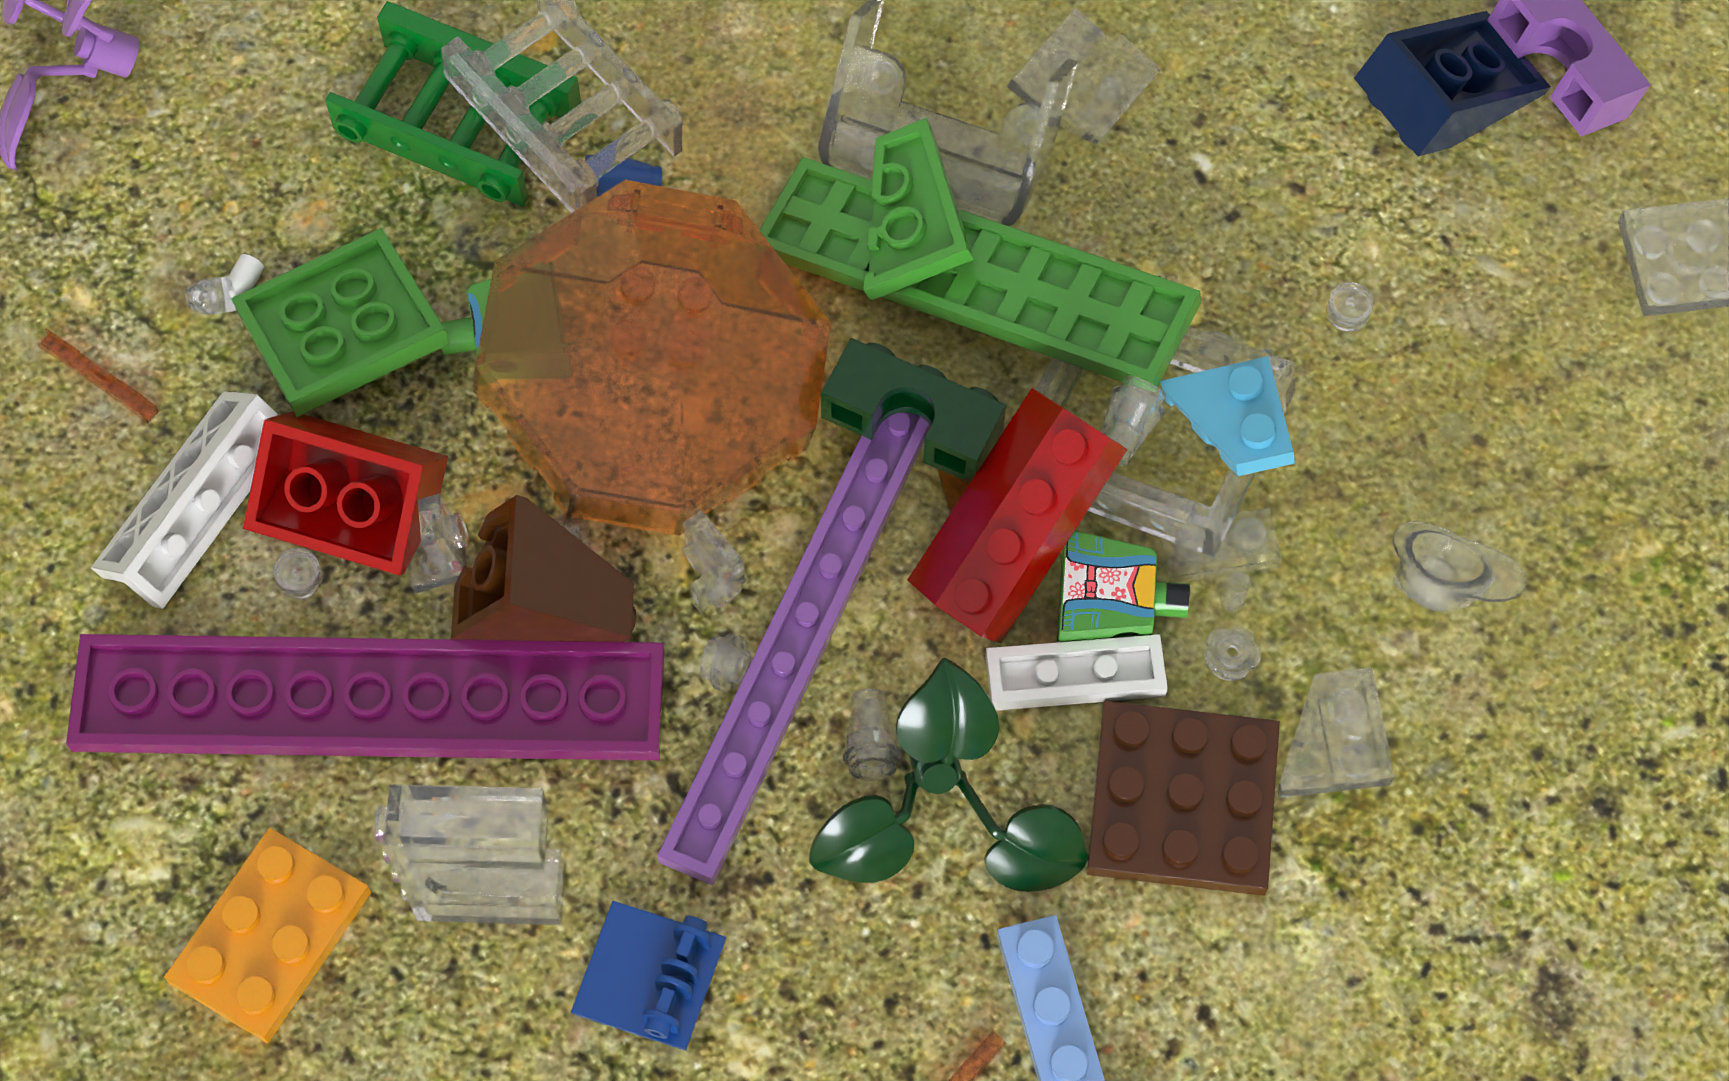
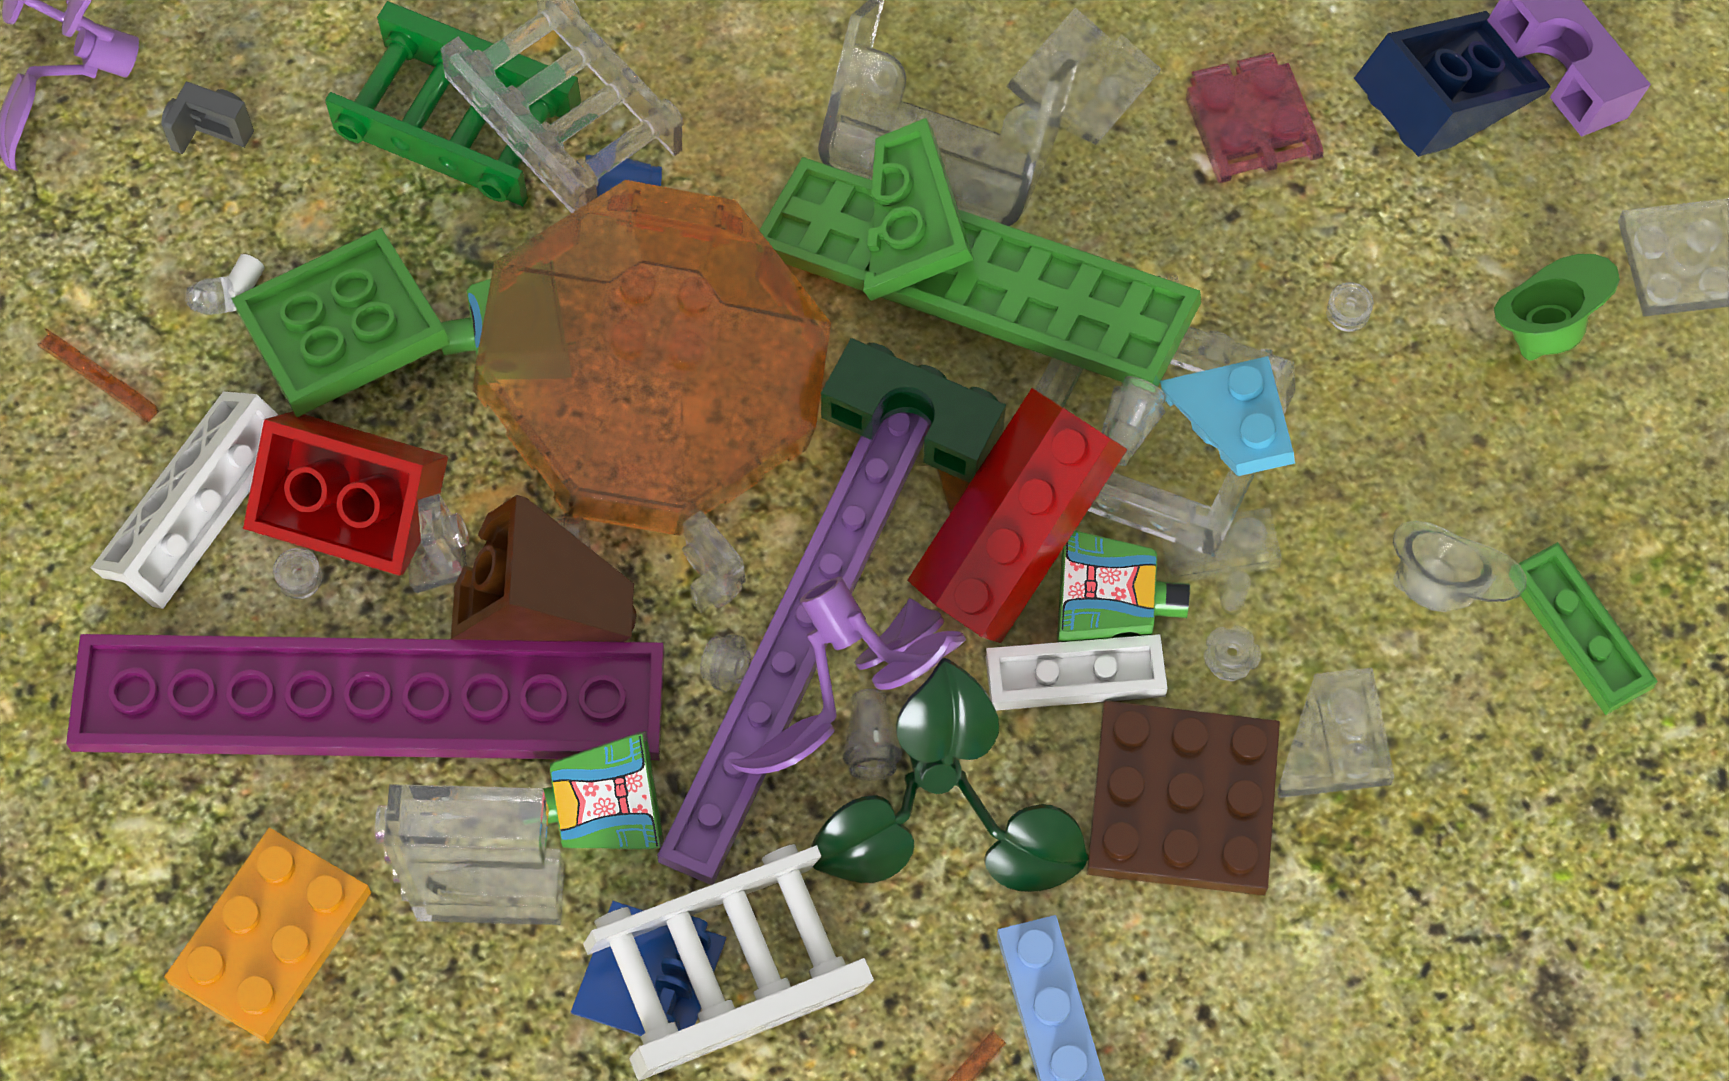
(206, 111): none -> dark grey bracket
(606, 797): none -> torso
(719, 1020): none -> white fence
(906, 647): none -> medium lavender plant
(1251, 115): none -> clear pink plate
(1554, 305): none -> bright green piece
(1584, 630): none -> bright green tile

